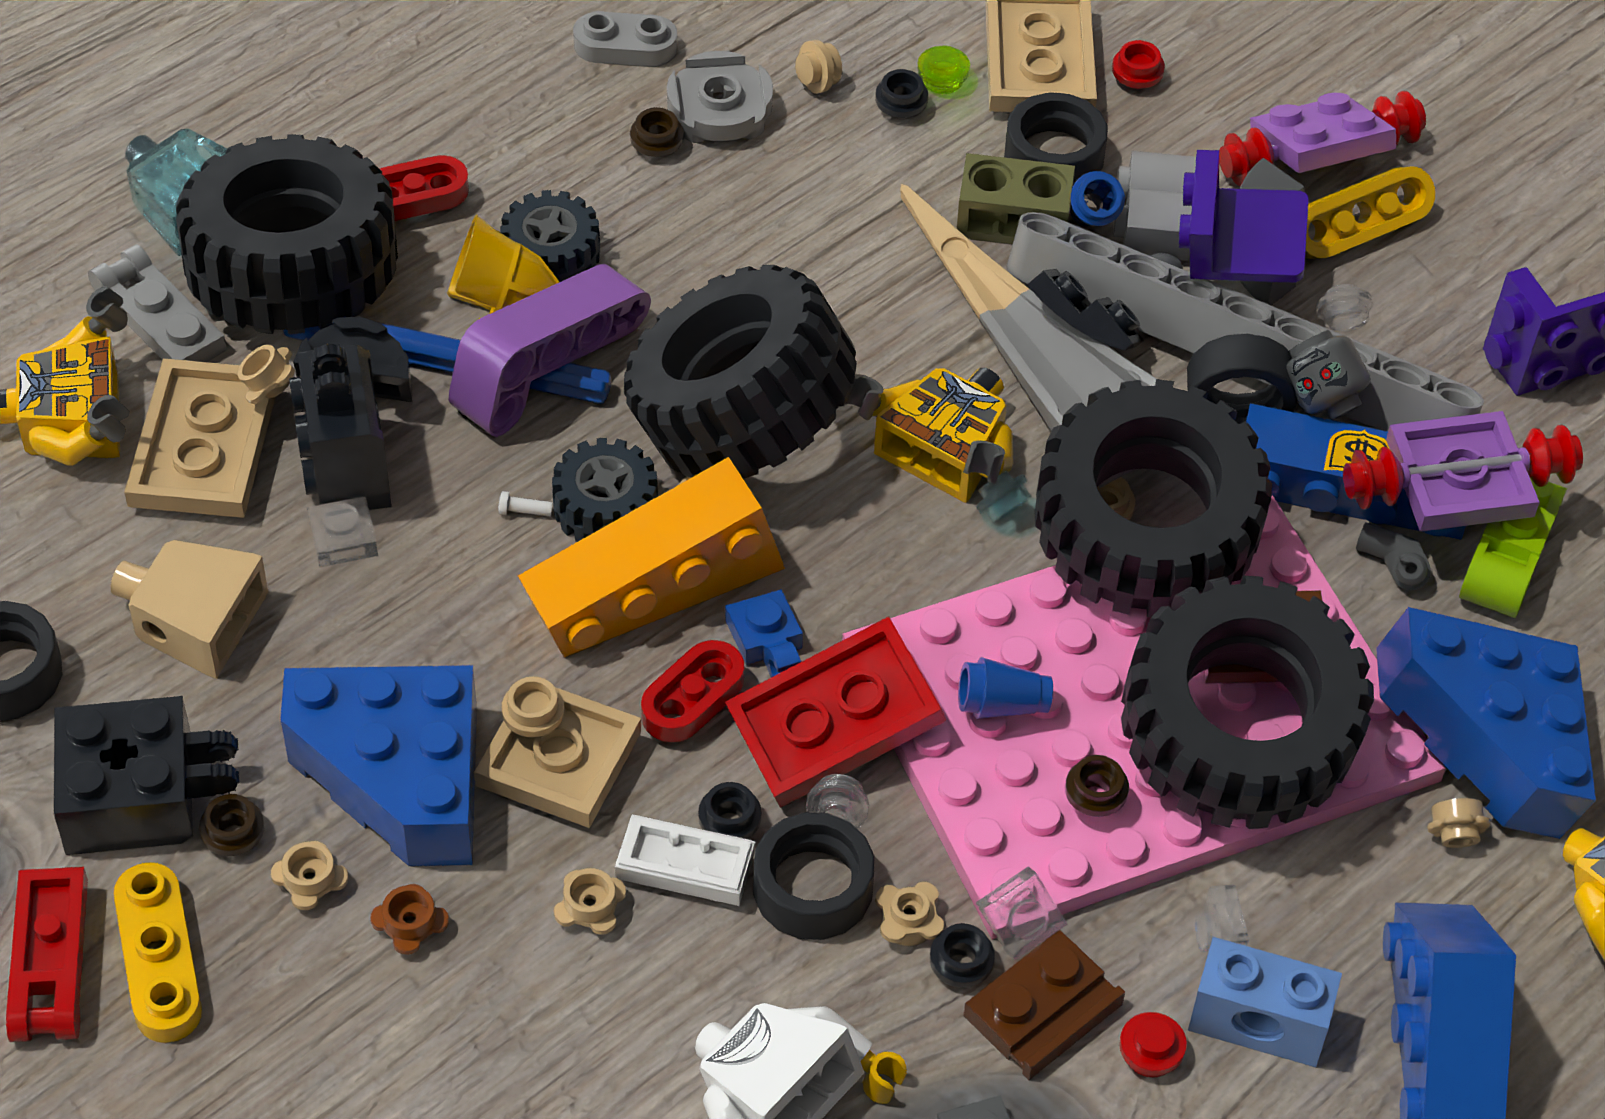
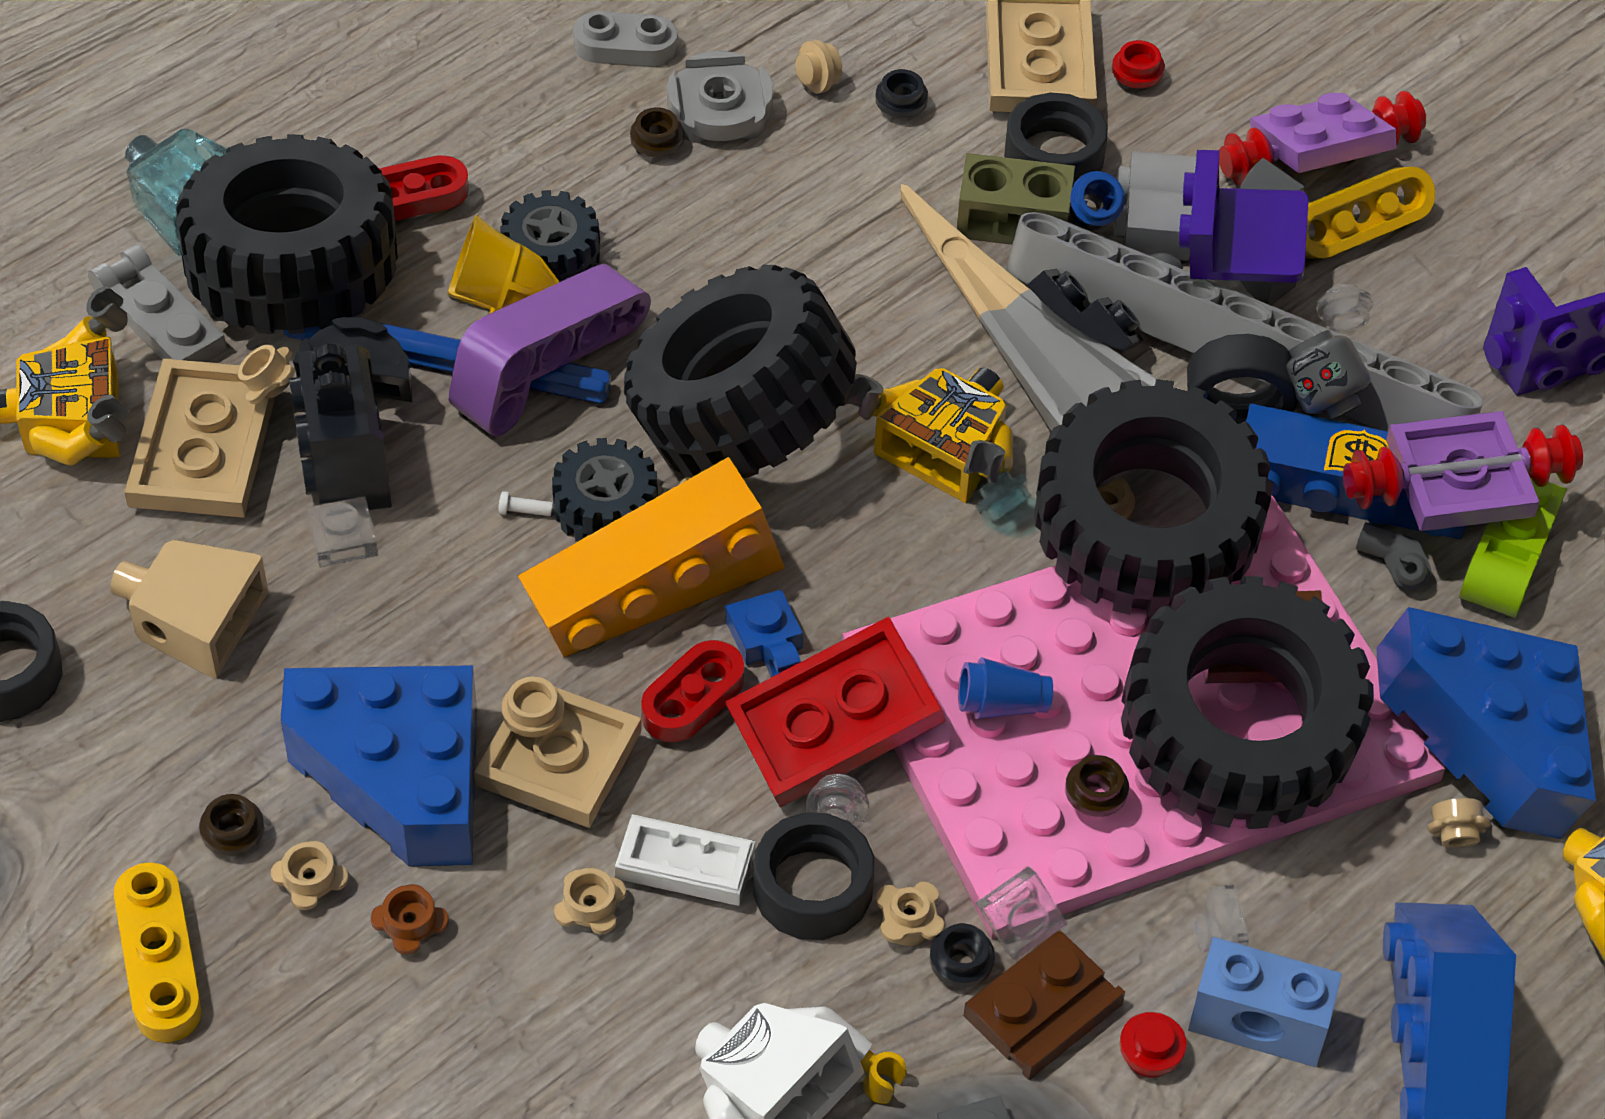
(47, 953): red plate -> none
(132, 773): black hinge -> none
(730, 798): black plate -> none
(943, 69): clear neon green plate -> none

